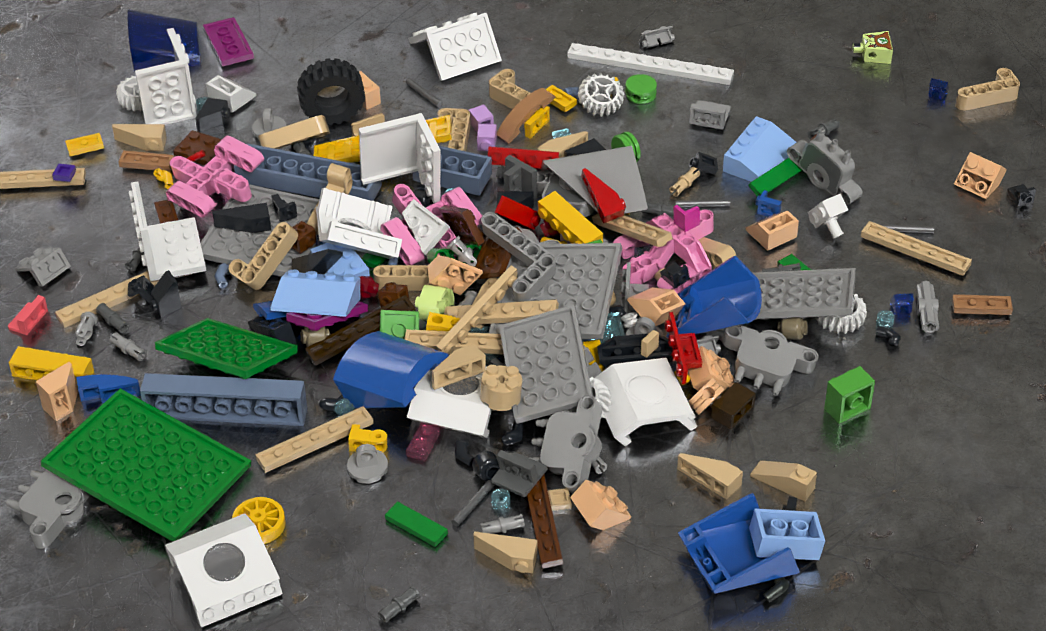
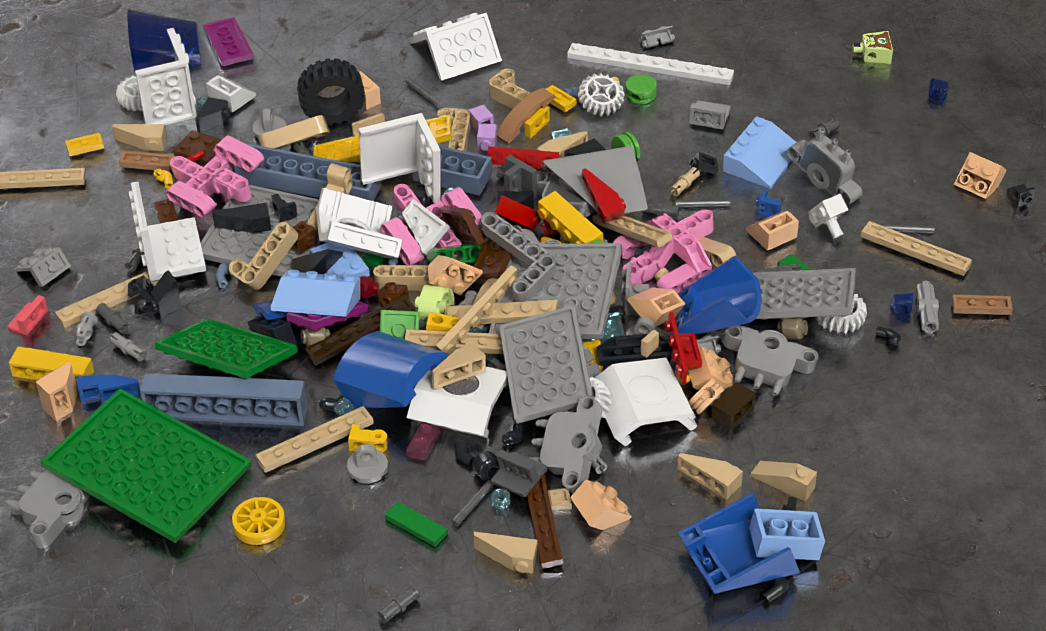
(64, 172): dark purple plate -> none
(225, 569): white panel -> none
(465, 255): light grey piece -> none
(501, 387): tan brick -> none
(503, 524): light grey pin -> none
(629, 319): white bush -> none
(675, 274): black bracket -> none
(686, 219): dark pink panel -> none
(775, 177): green tile -> none
(849, 394): bright green brick -> none
(882, 316): clear light blue bush -> none
(1002, 90): tan beam -> none

